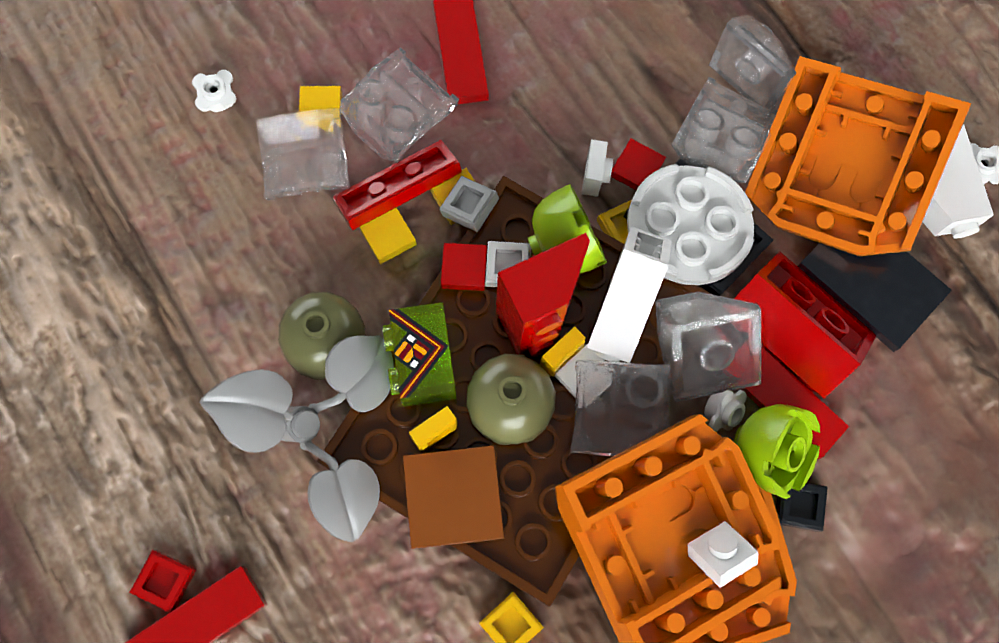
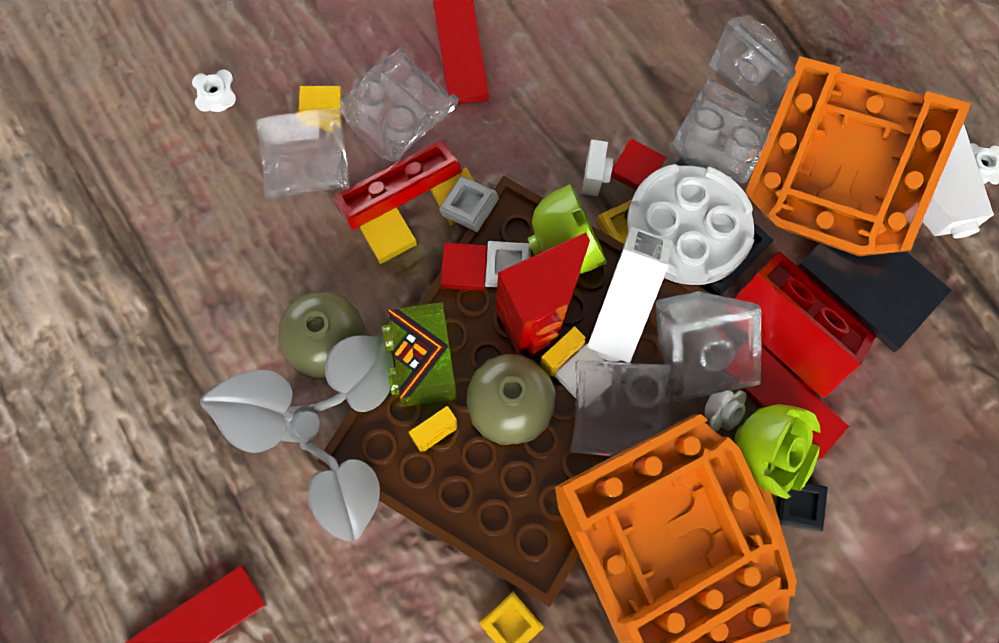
(163, 581): red tile -> none
(453, 497): dark orange tile -> none
(723, 554): white plate -> none

